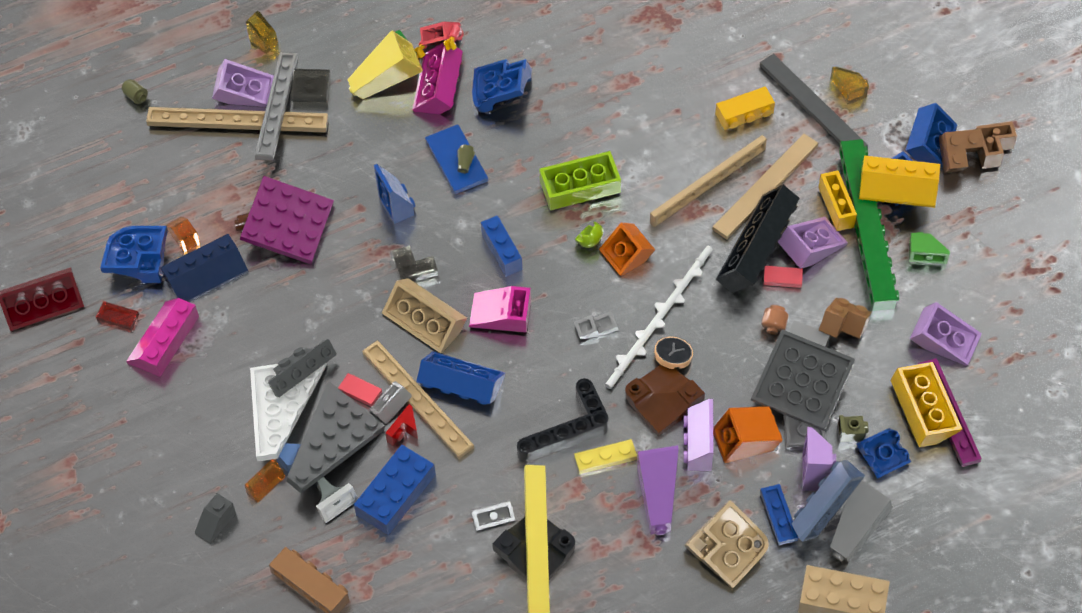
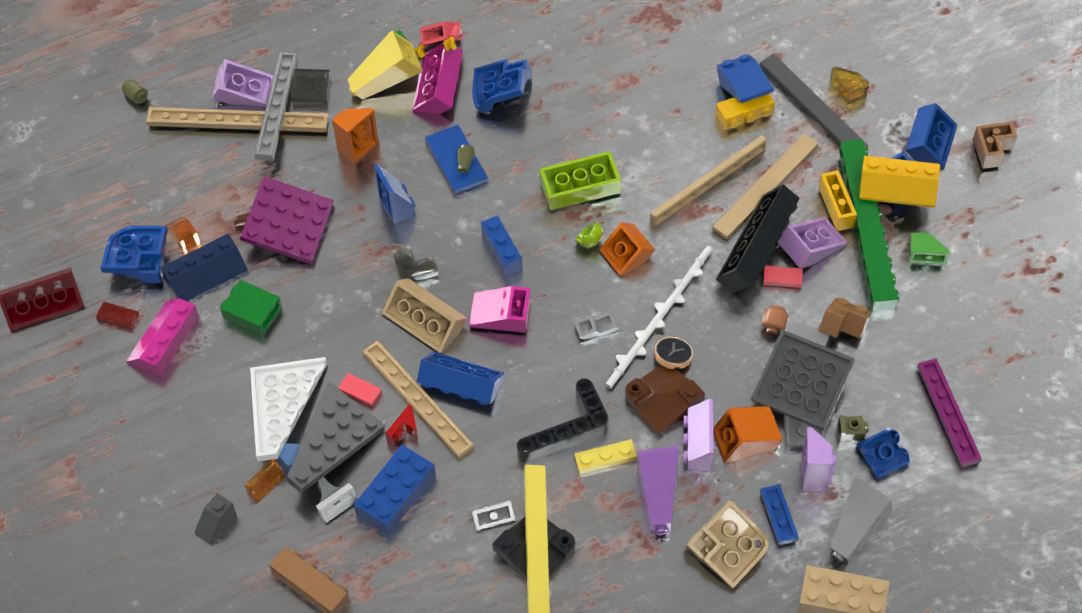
(250, 307): none -> green brick
(261, 33): clear yellow slope -> none
(299, 366): dark grey bracket -> none
(355, 132): none -> orange slope
(390, 402): light grey slope -> none
(743, 78): none -> blue slope
(827, 500): sand blue slope -> none
(925, 404): yellow slope -> none
(945, 334): lavender slope -> none
(954, 148): medium nougat brick -> none

